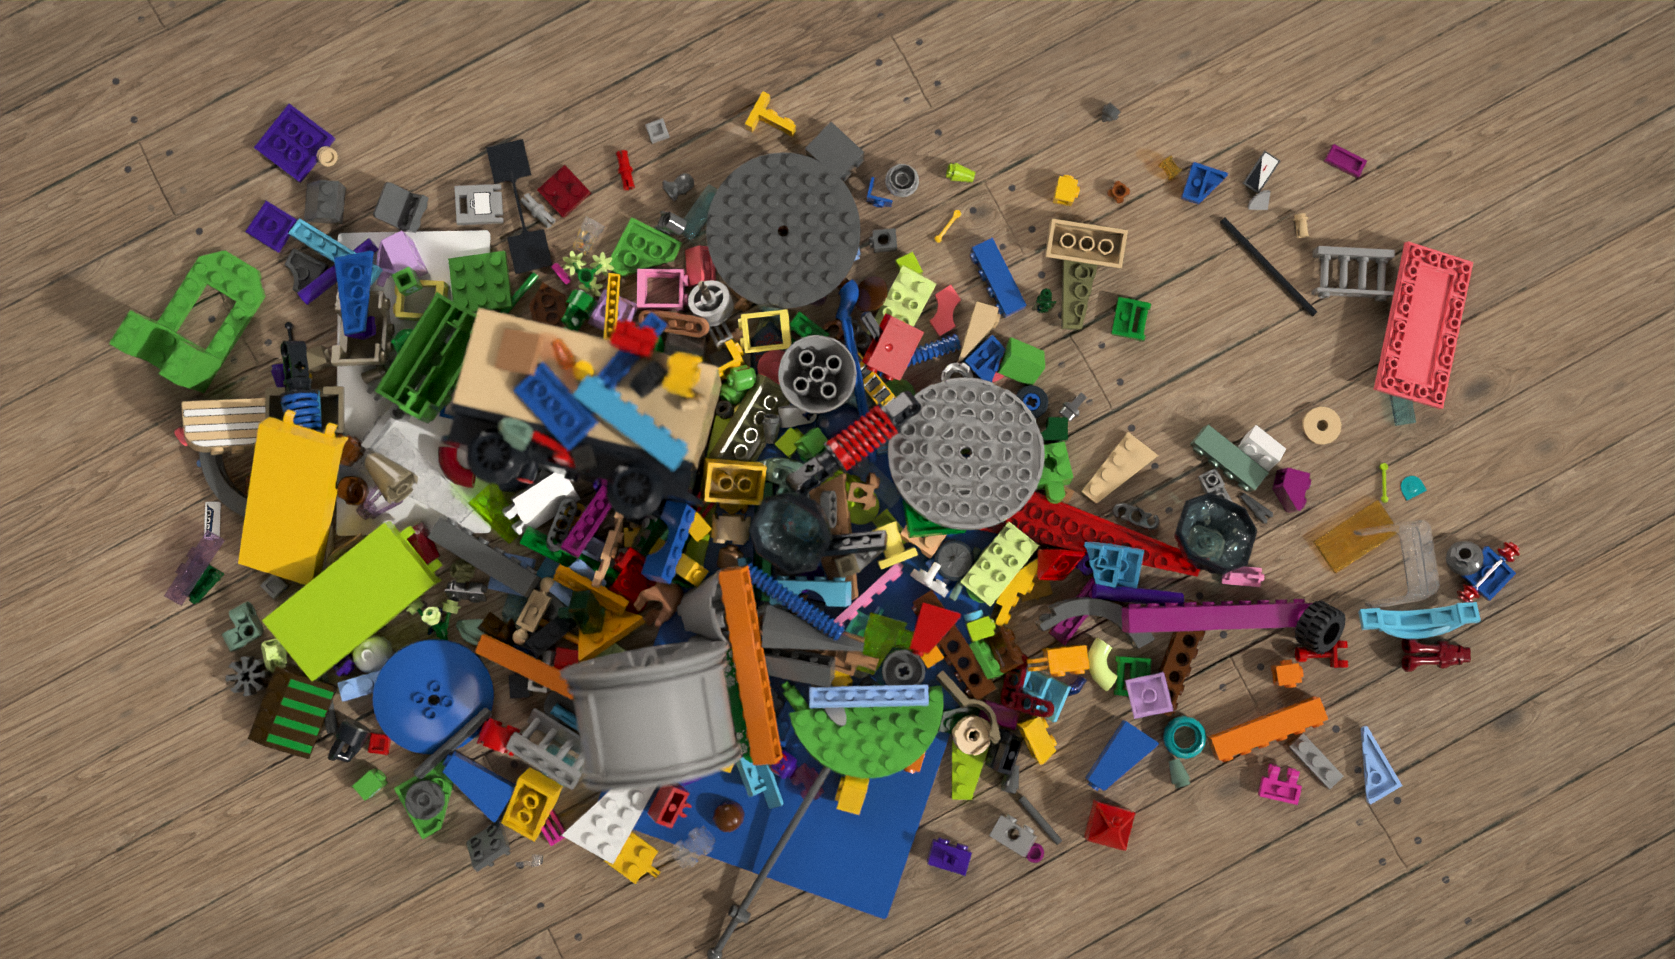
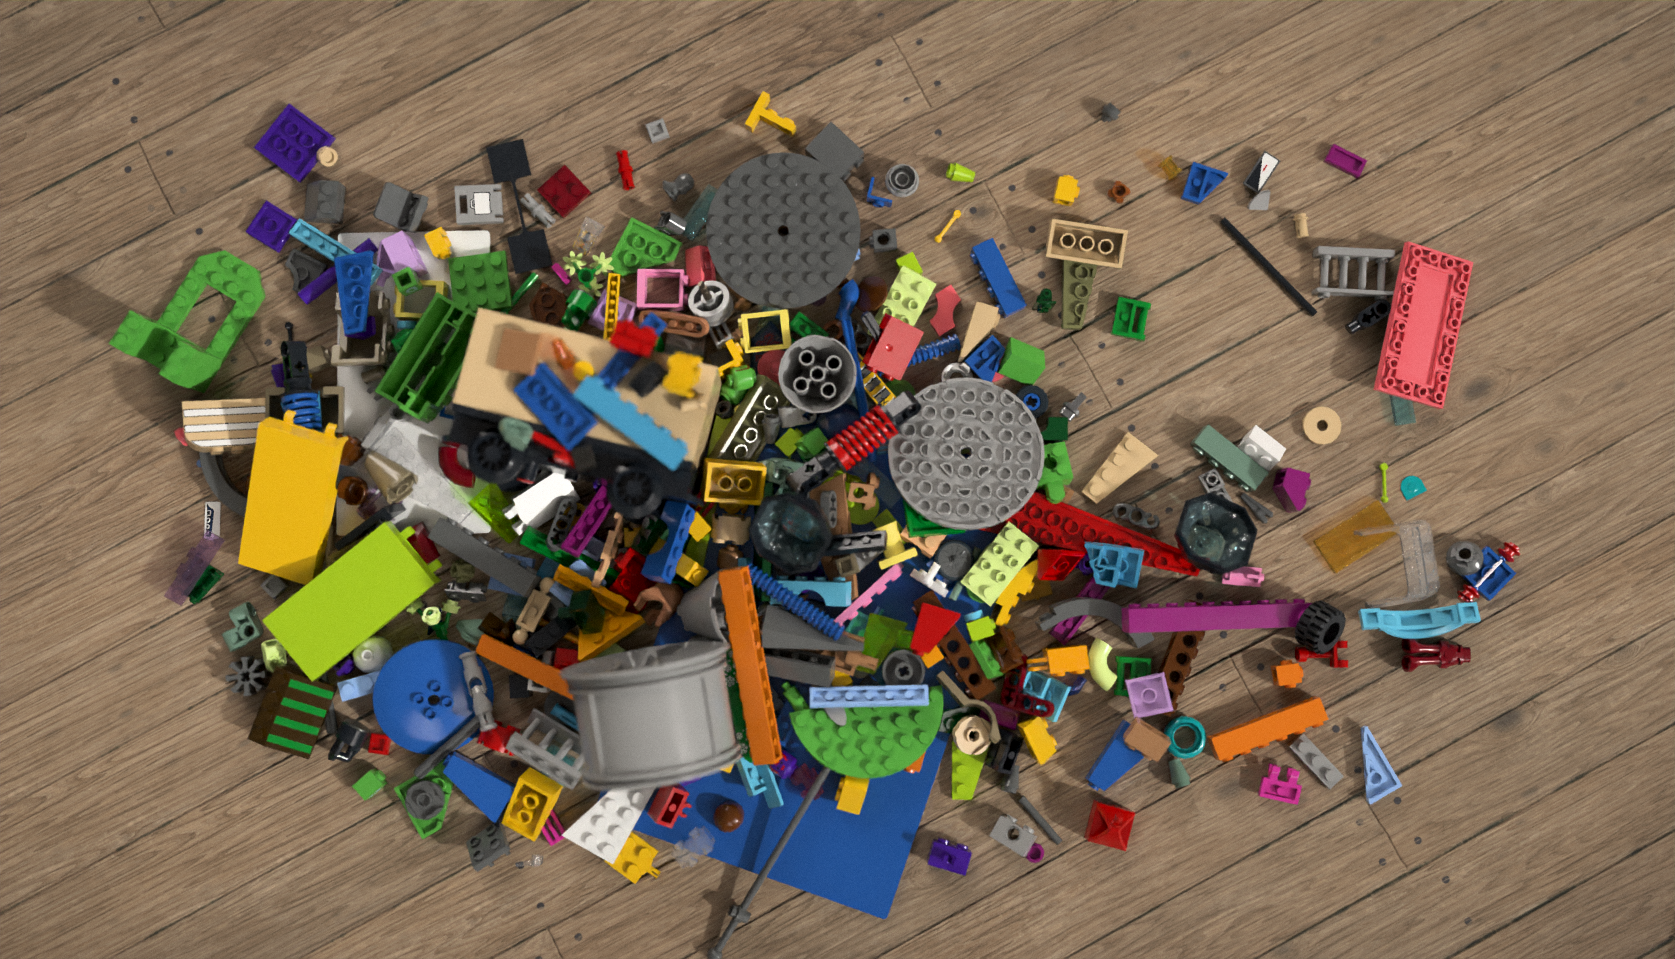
(383, 515): none -> black wing
(406, 324): none -> medium azure tile
(439, 243): none -> yellow brick
(481, 703): none -> light grey piece
(1136, 595): dark purple piece -> none
(1146, 739): none -> medium nougat brick
(1357, 324): none -> black piece

